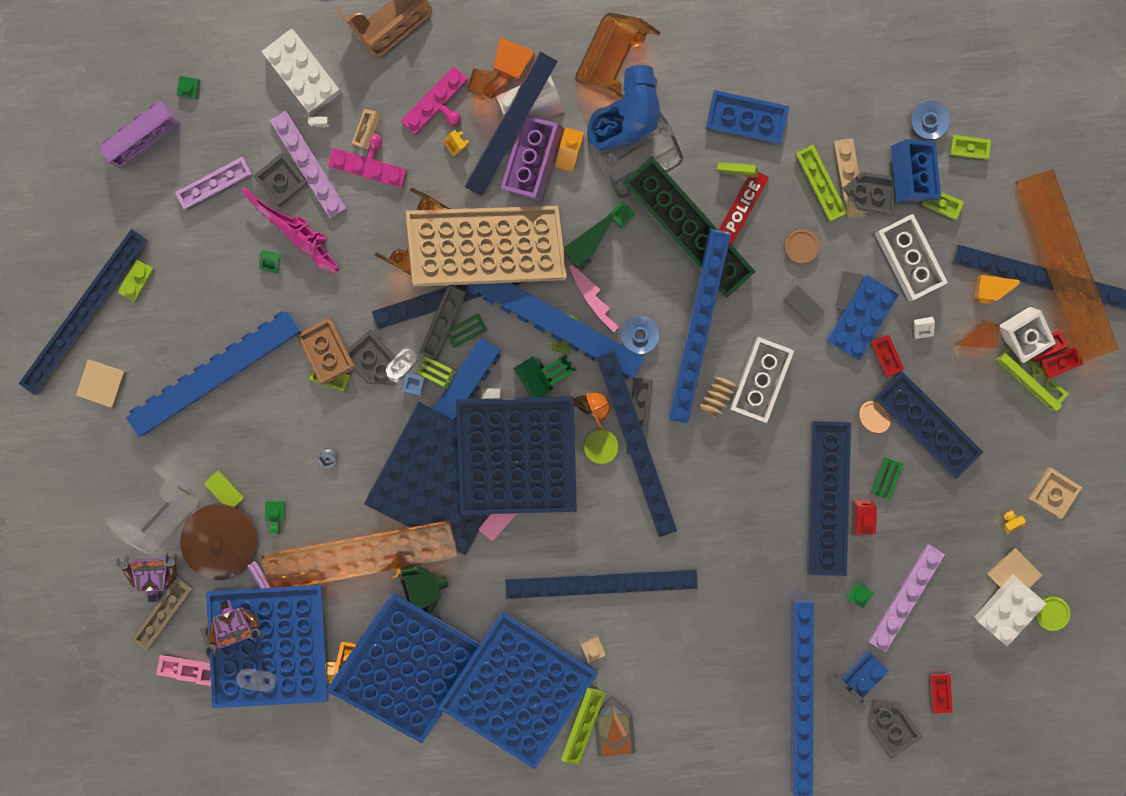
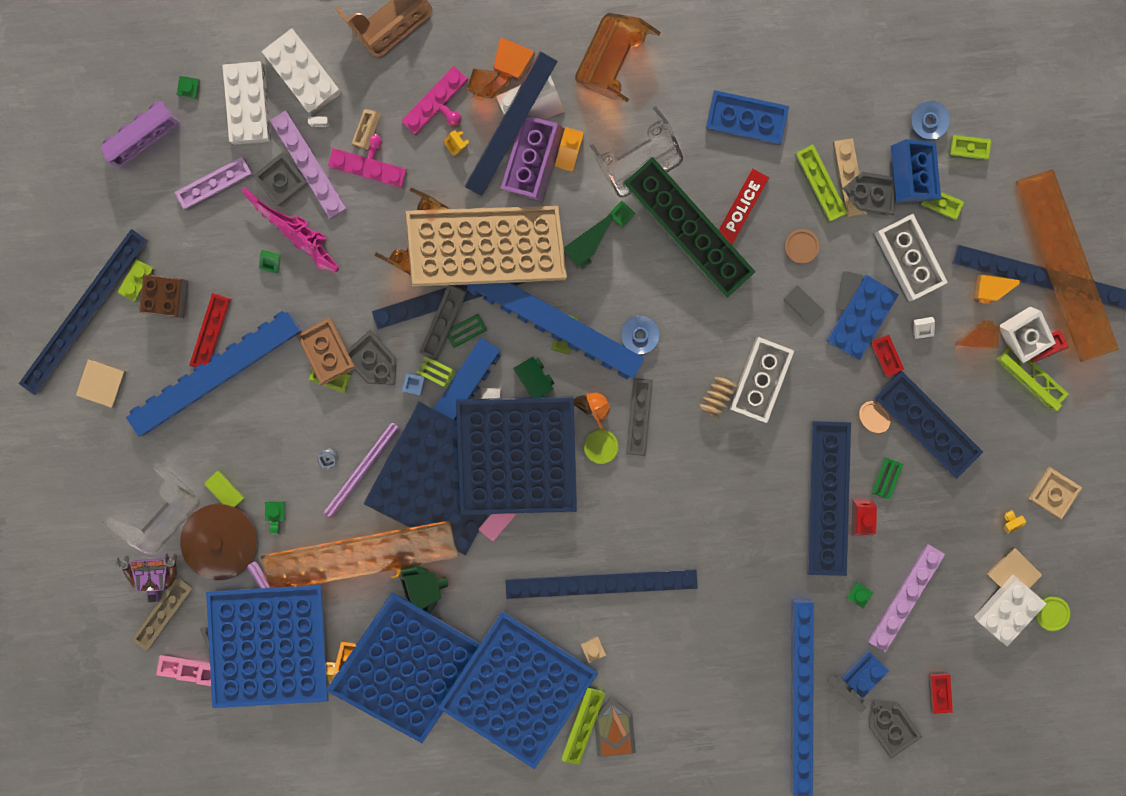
(163, 296): none -> reddish brown piece
(210, 330): none -> red tile
(231, 628): torso -> none
(247, 103): none -> white brick
(257, 680): clear plate -> none
(361, 470): none -> lavender axle
(399, 365): clear plate -> none
(566, 364): green tile -> none
(589, 292): bright pink slope -> none
(630, 118): blue piece -> none
(636, 443): dark blue plate -> none
(699, 325): blue brick -> none
(737, 169): lime tile -> none
(1060, 363): red plate -> none

